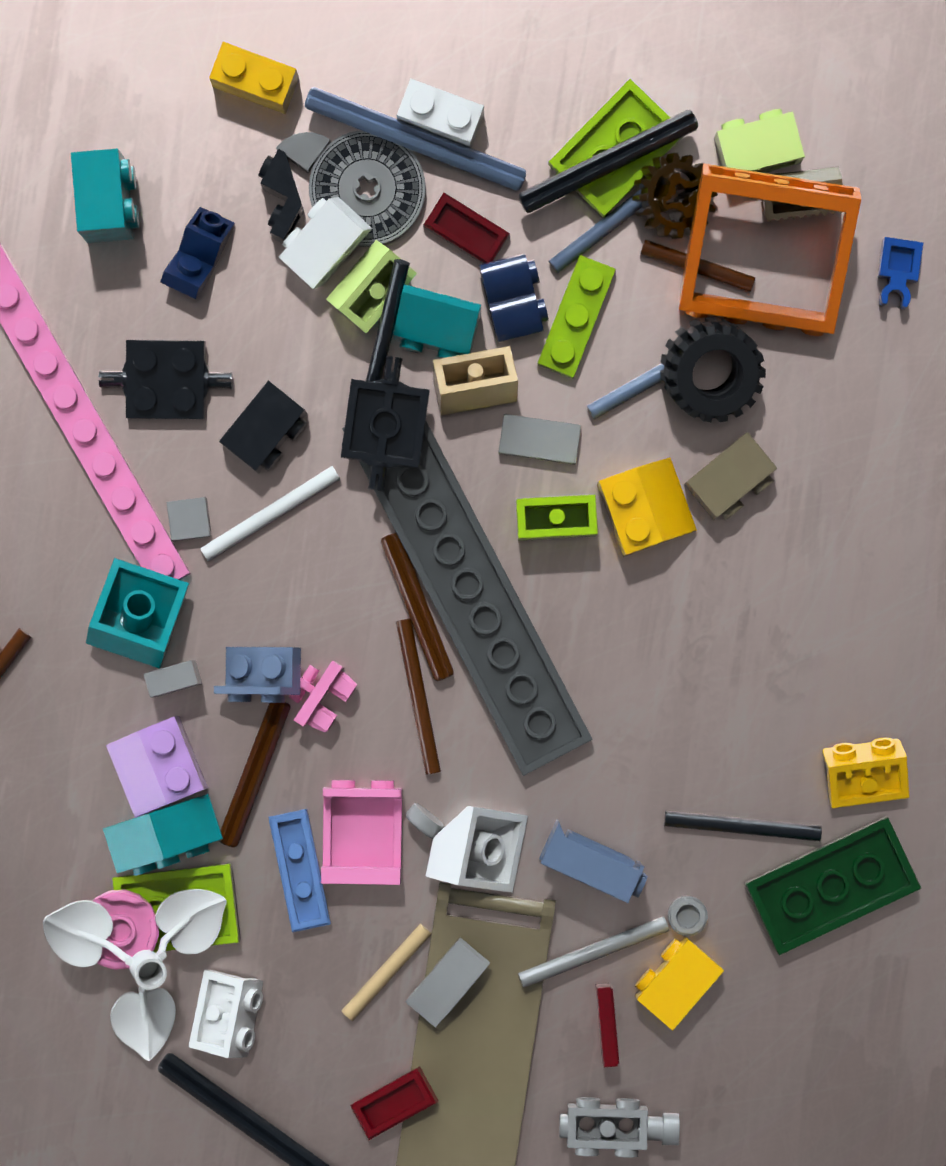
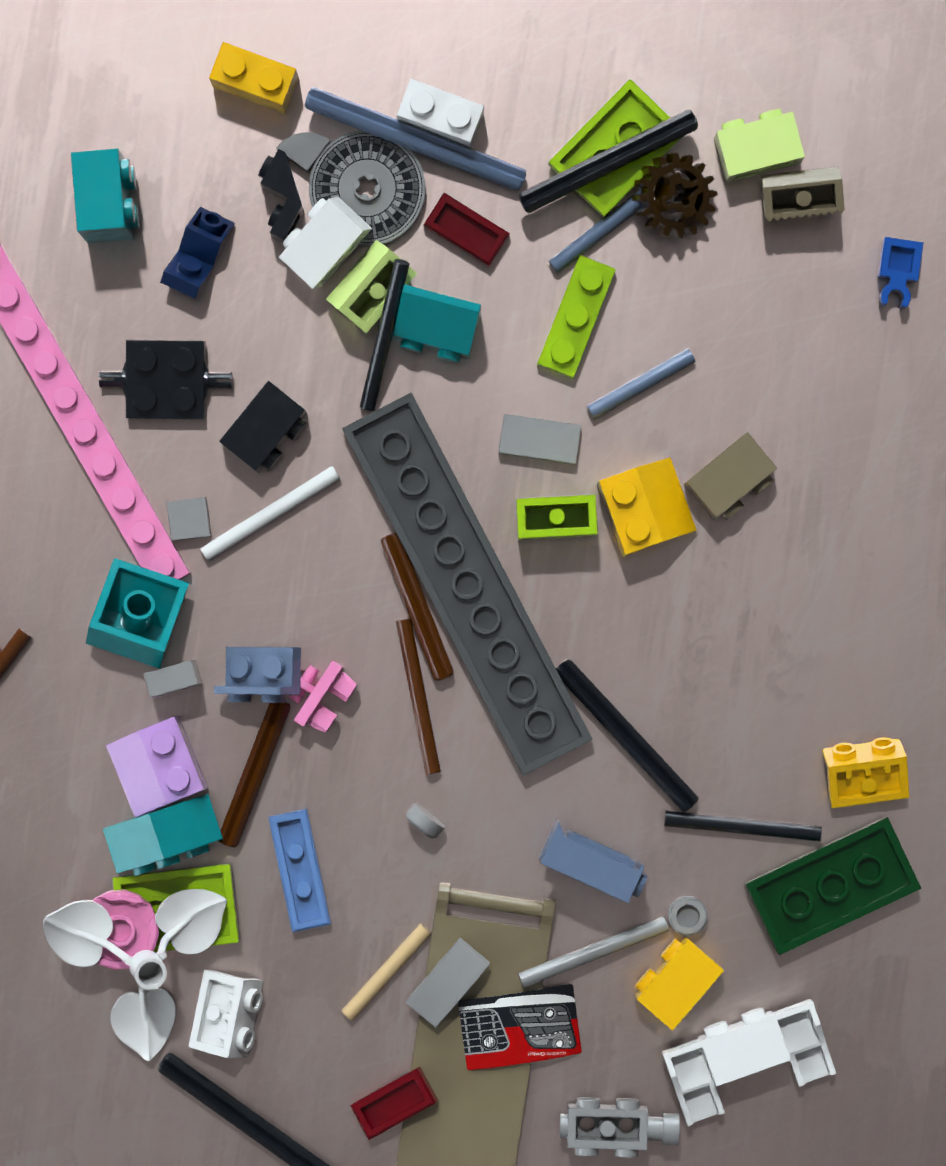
(362, 833): bright pink panel -> none
(385, 423): black plate -> none
(475, 380): tan brick -> none
(478, 849): white slope -> none
(512, 297): dark blue brick -> none
(519, 1027): none -> sticker
(607, 1025): dark red tile -> none
(626, 735): none -> black axle
(705, 267): reddish brown bar -> none
(738, 387): black tyre -> none
(744, 1049): none -> white bracket
(777, 189): orange window -> none

